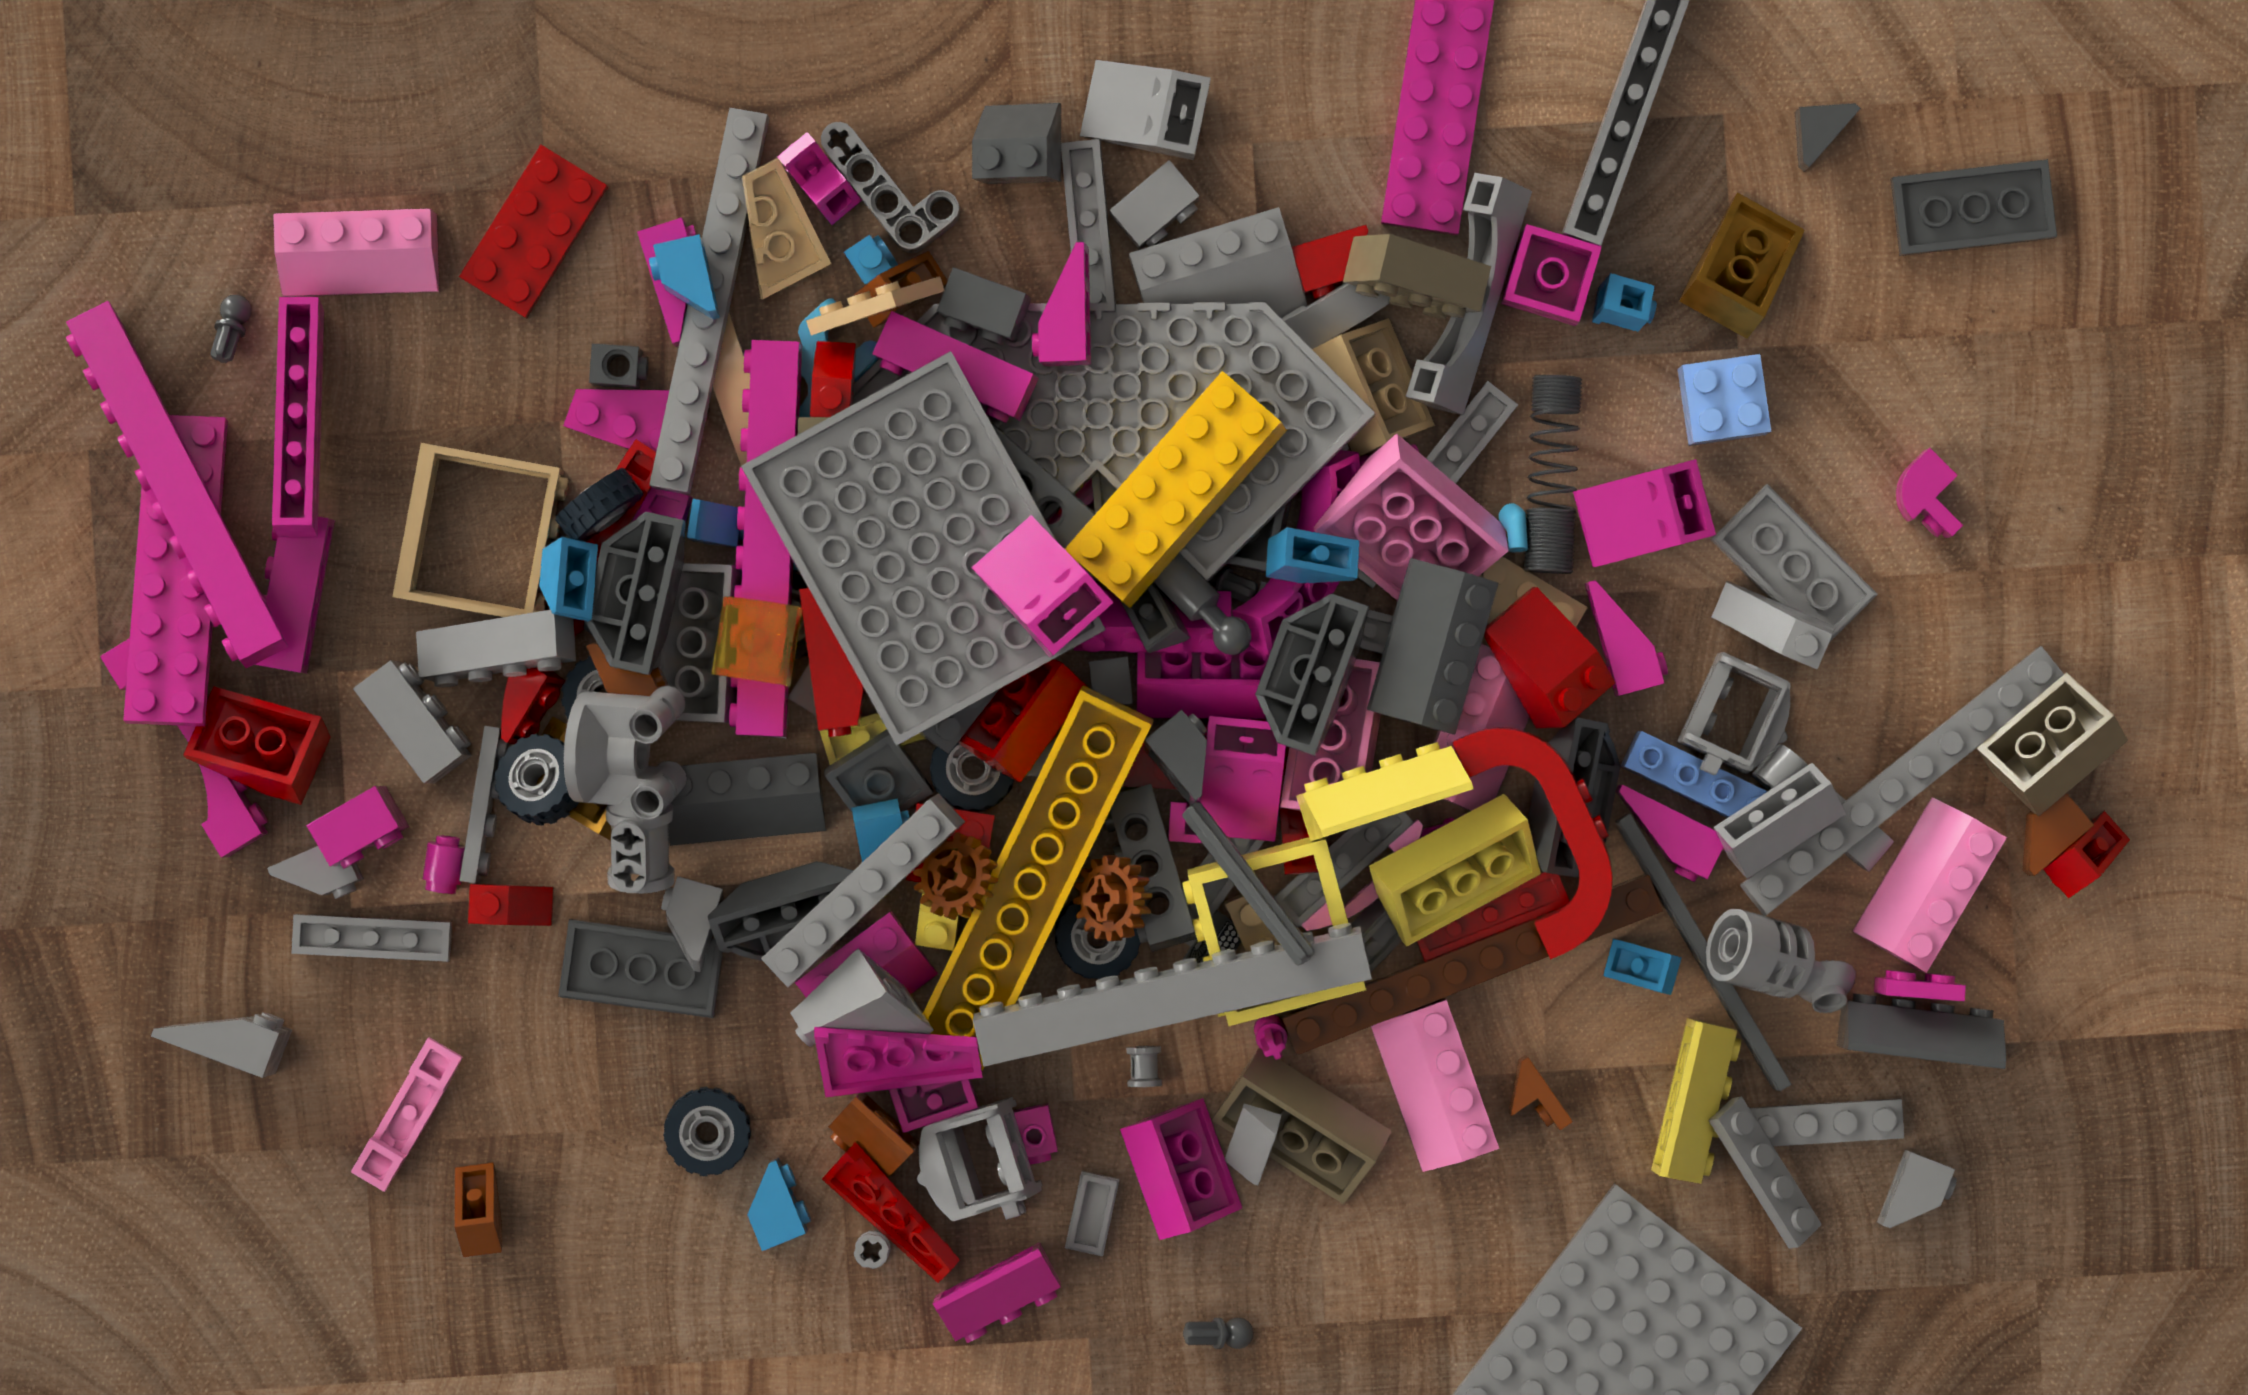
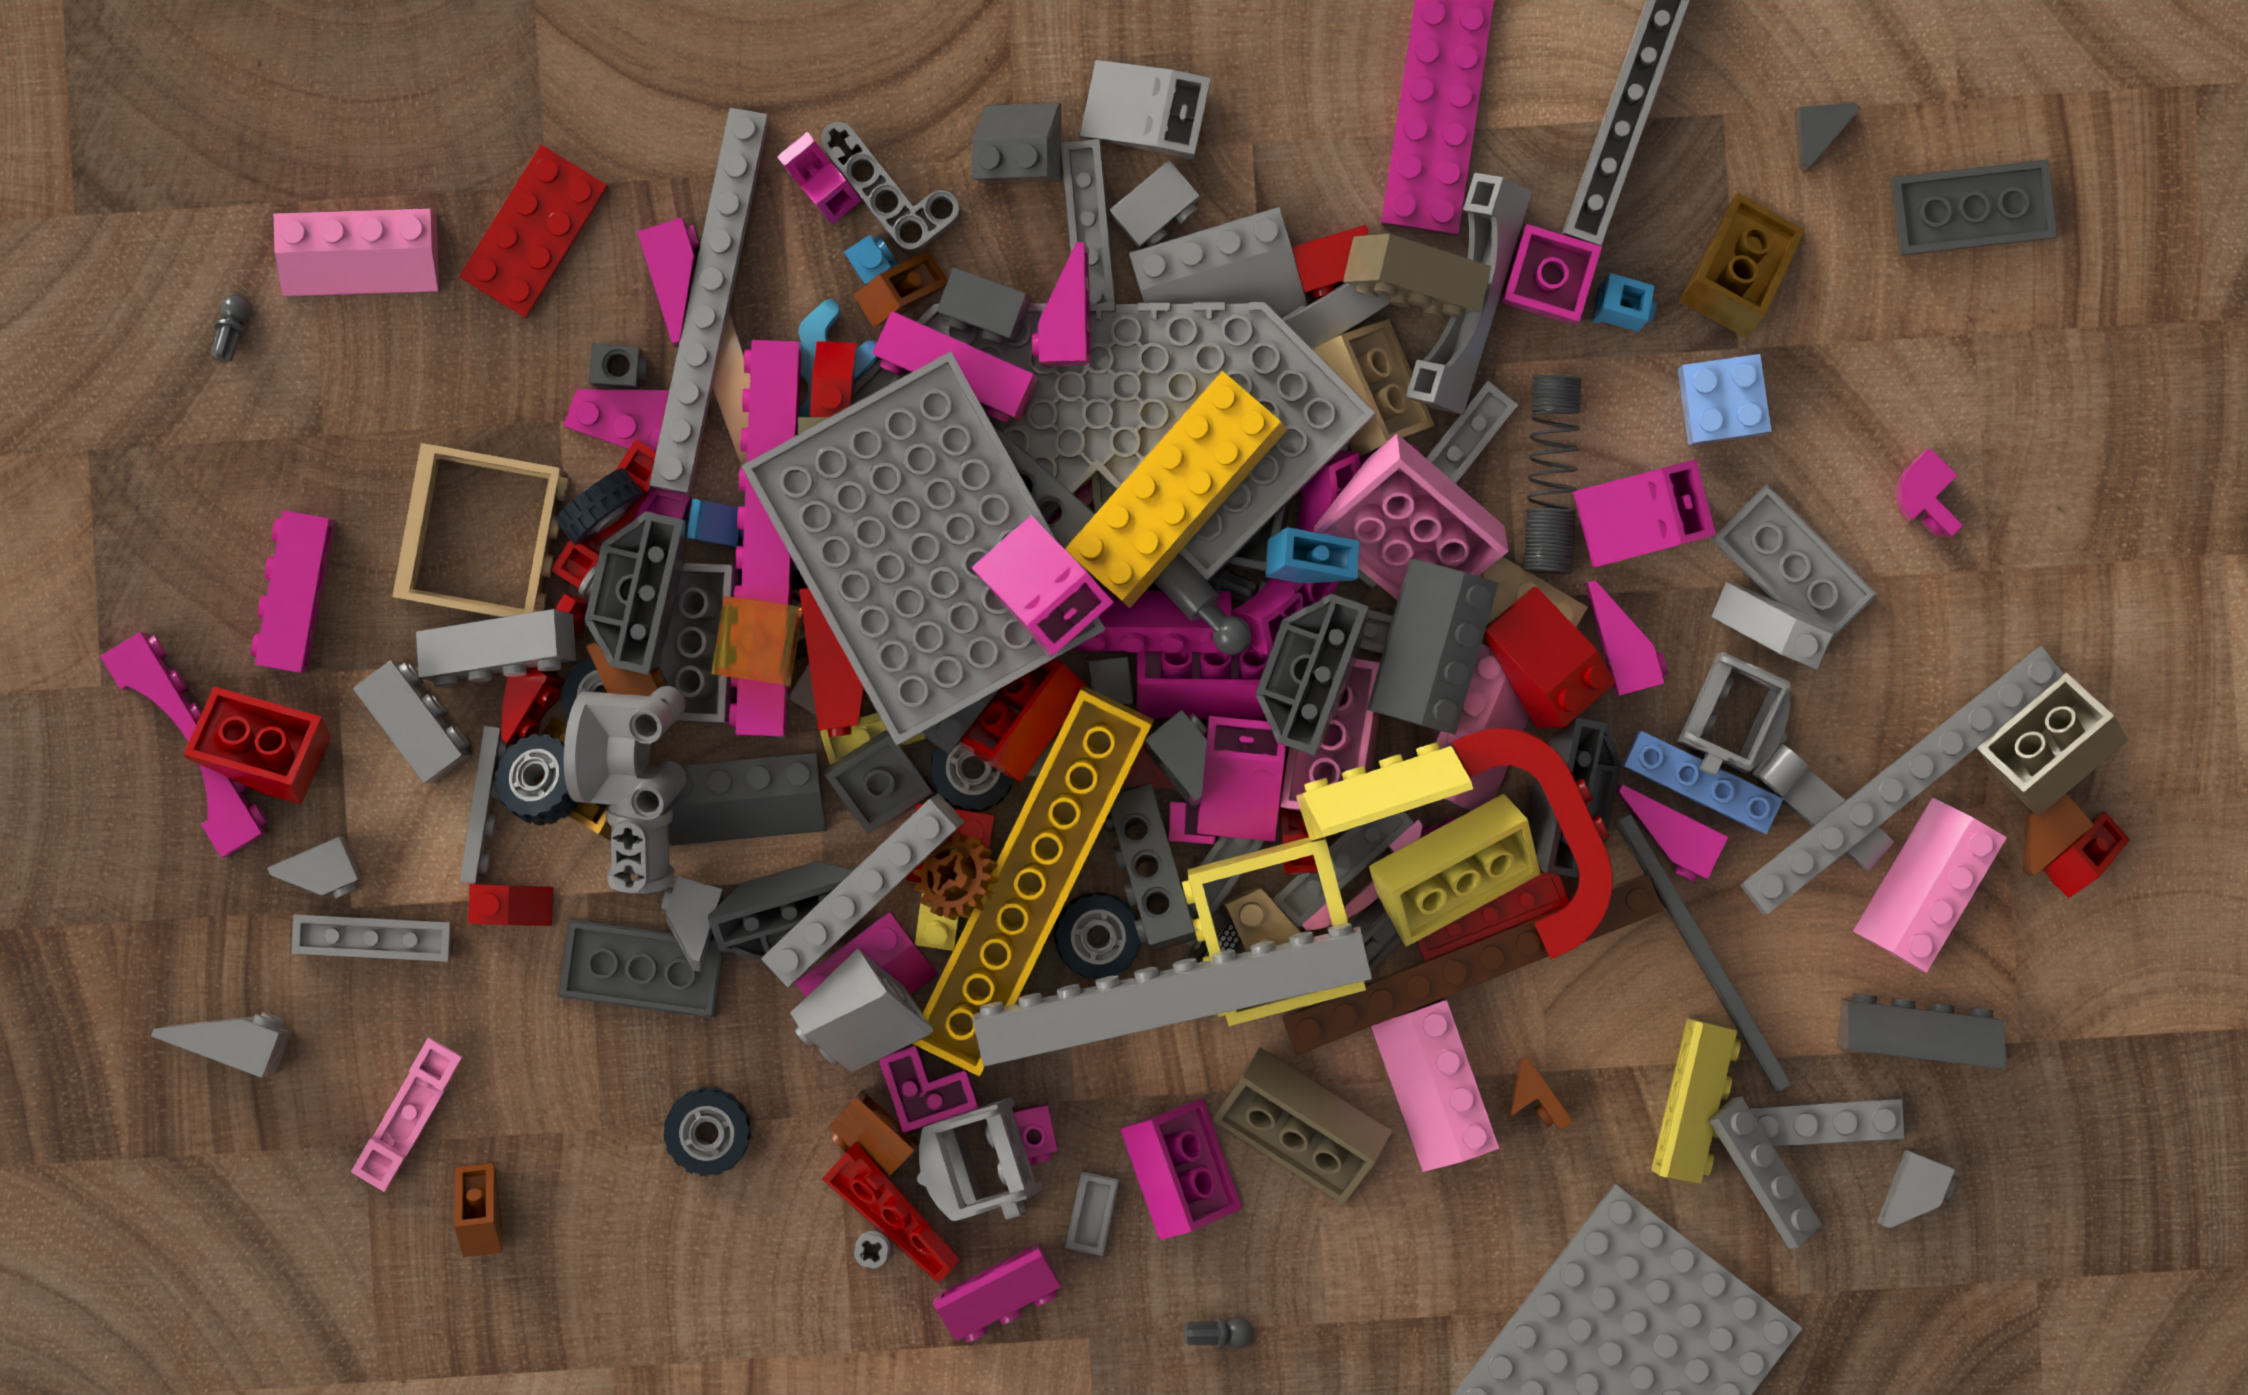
(168, 617): dark pink plate -> none
(176, 485): dark pink brick -> none
(298, 417): dark pink brick -> none
(358, 824): dark pink brick -> none
(443, 864): dark pink brick -> none
(569, 577): dark azure slope -> none
(686, 273): dark azure slope -> none
(774, 1211): dark azure slope -> none
(779, 230): tan wing -> none
(864, 306): tan wing -> none
(876, 824): dark azure slope -> none
(884, 1060): dark pink wing -> none
(1112, 898): dark orange gear -> none
(1144, 1066): light grey bush -> none
(1156, 620): dark grey slope -> none
(1248, 883): dark grey axle -> none
(1252, 1142): light grey slope -> none
(1270, 1035): dark pink axle -> none
(1514, 521): medium azure arm -> none
(1642, 966): dark azure slope -> none
(1775, 960): light grey cylinder -> none
(1779, 820): light grey brick -> none
(1933, 987): dark pink plate -> none

